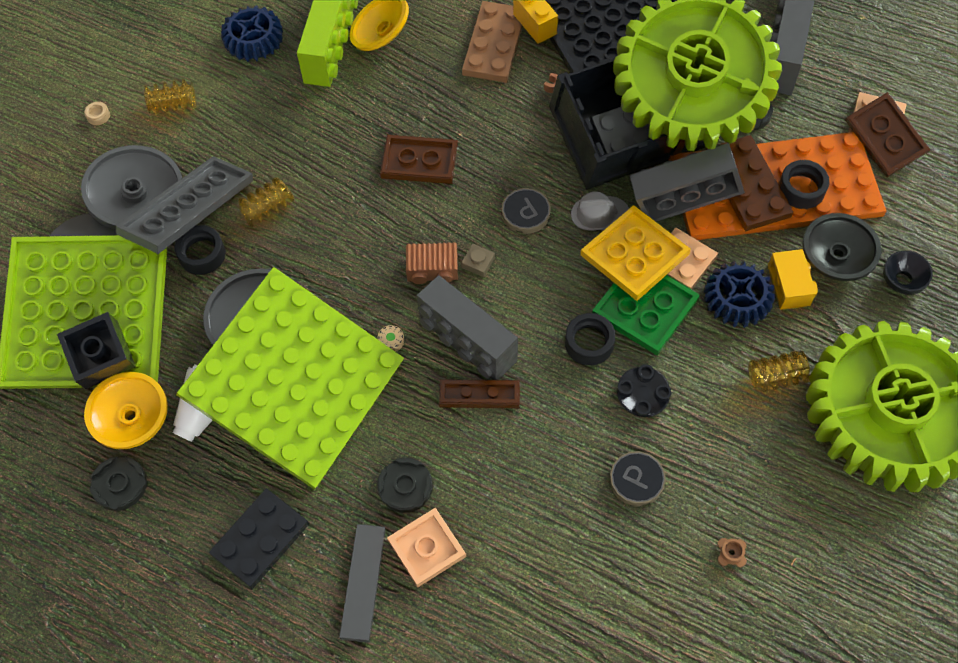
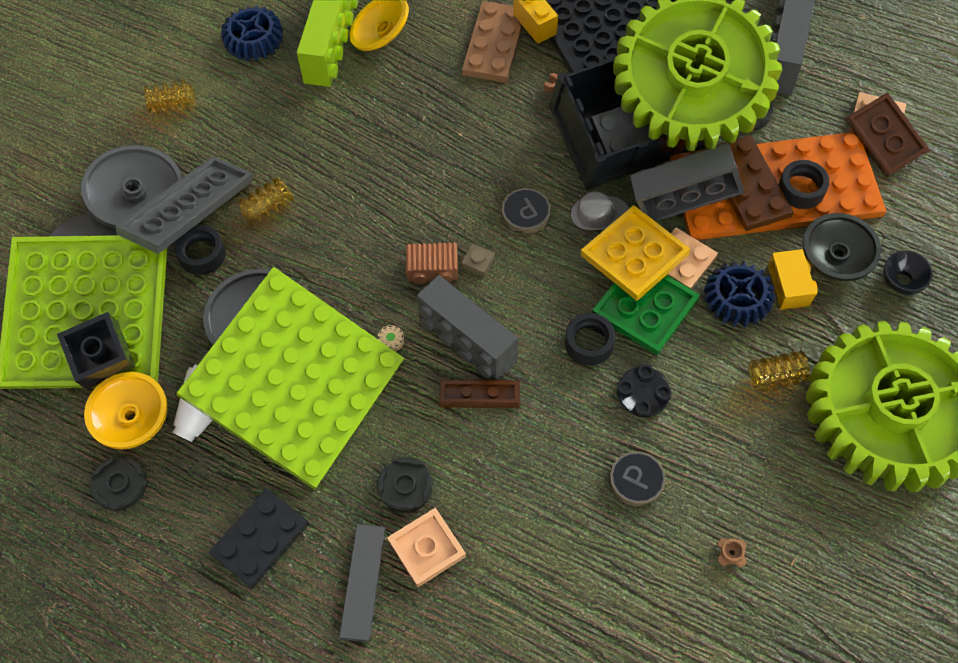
(97, 113): tan tile -> none
(419, 159): reddish brown tile -> none

